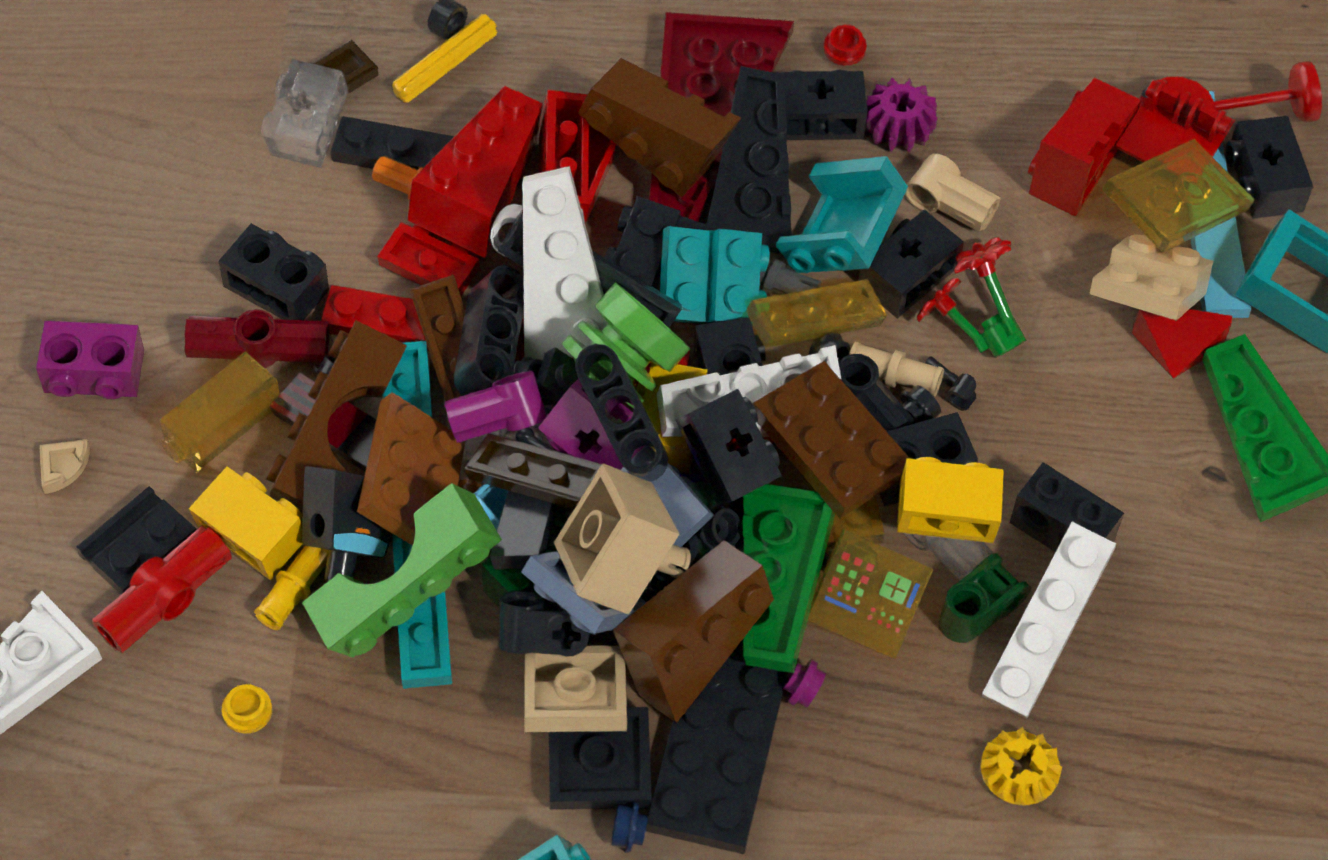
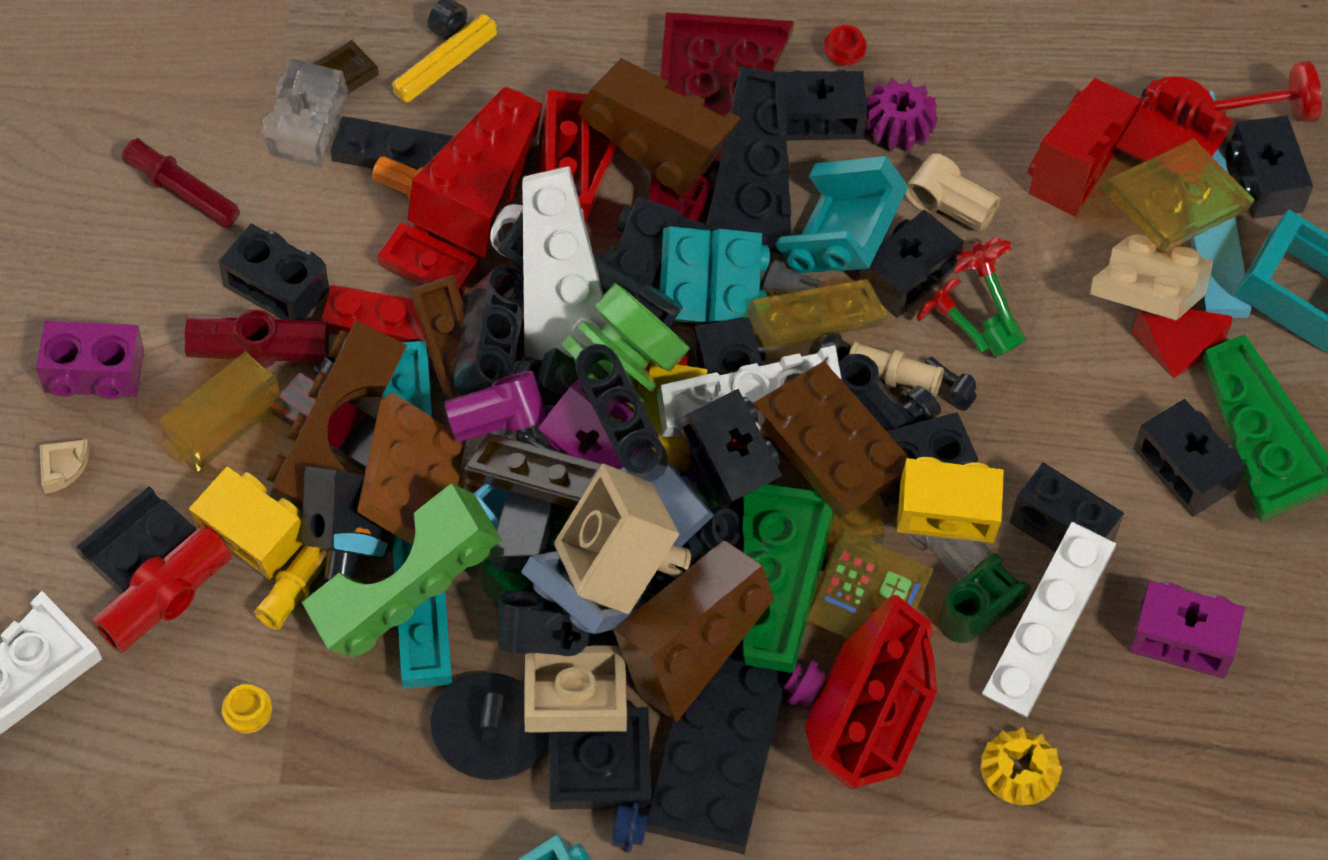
(166, 173): none -> dark red axle
(482, 727): none -> black shield
(875, 697): none -> red wedge
(1189, 457): none -> black brick
(1203, 647): none -> magenta brick

